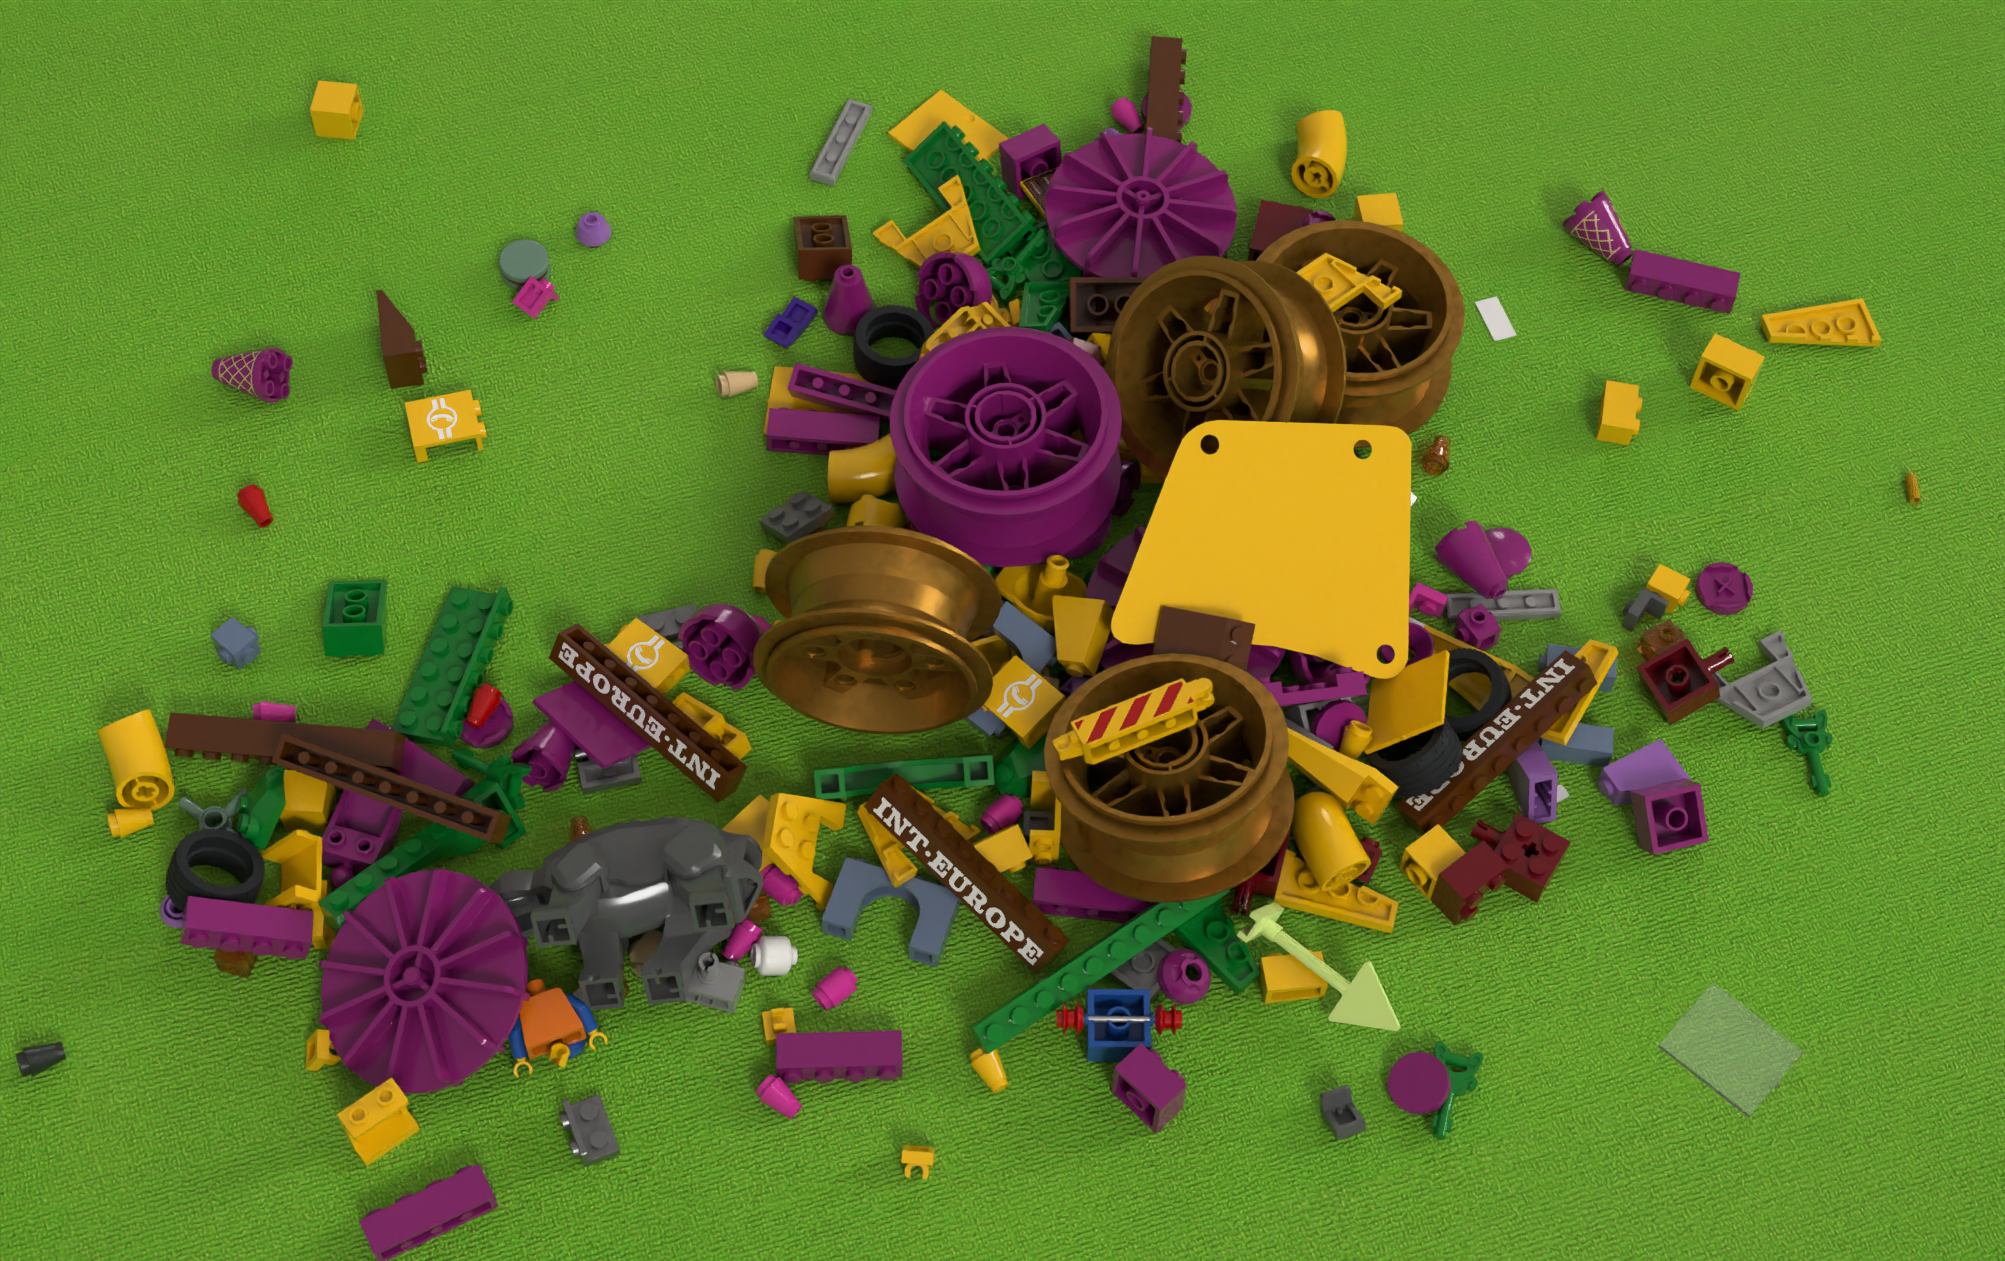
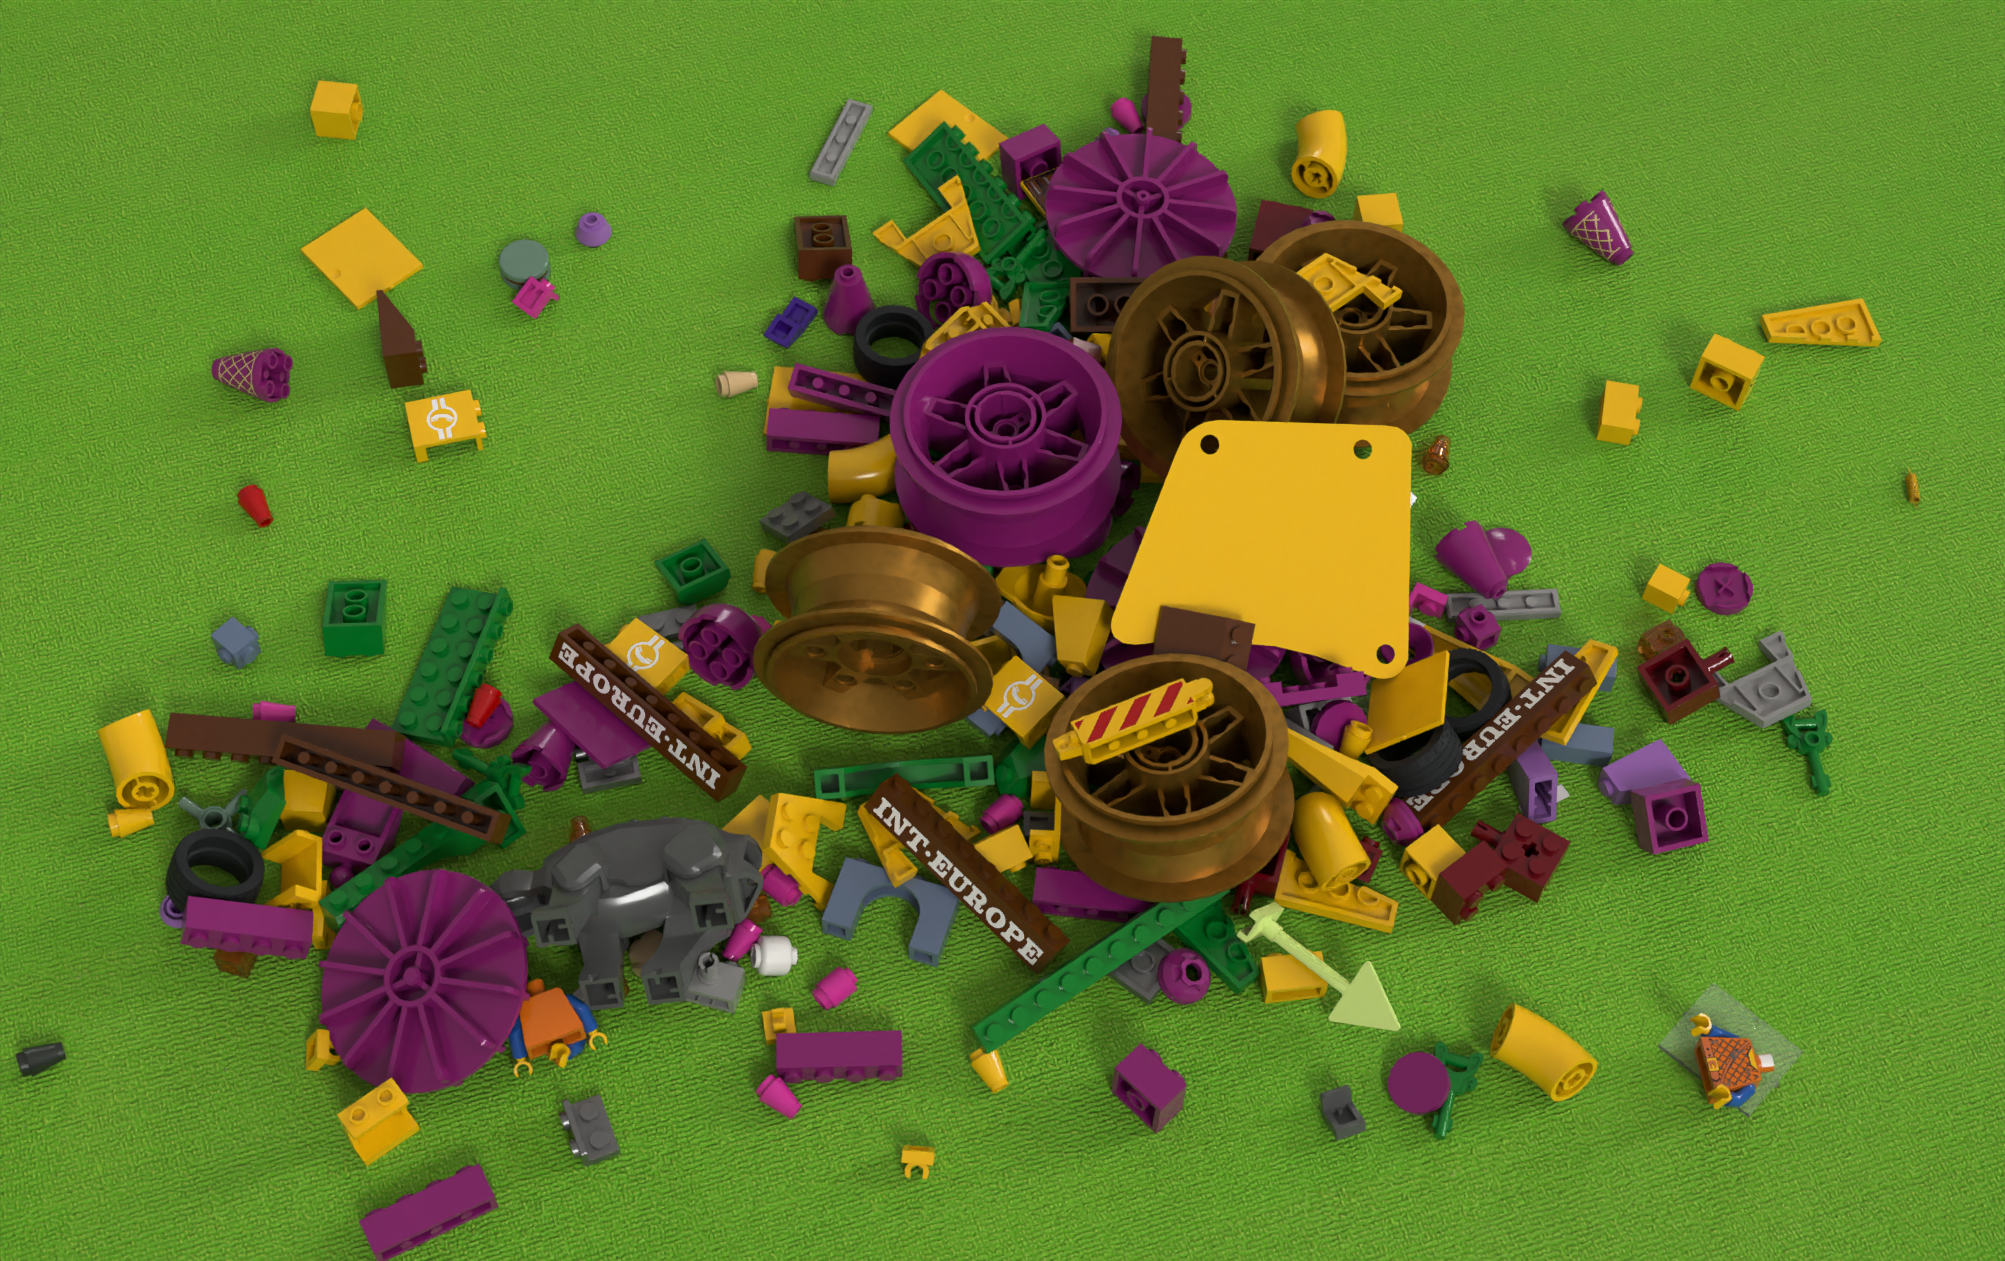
(361, 258): none -> yellow piece
(694, 572): none -> green slope
(1117, 1022): blue brick -> none
(1400, 823): none -> magenta piece
(1495, 318): white sticker -> none
(1542, 1053): none -> yellow brick
(1646, 602): dark grey bracket -> none
(1682, 281): magenta brick -> none
(1727, 1064): none -> torso

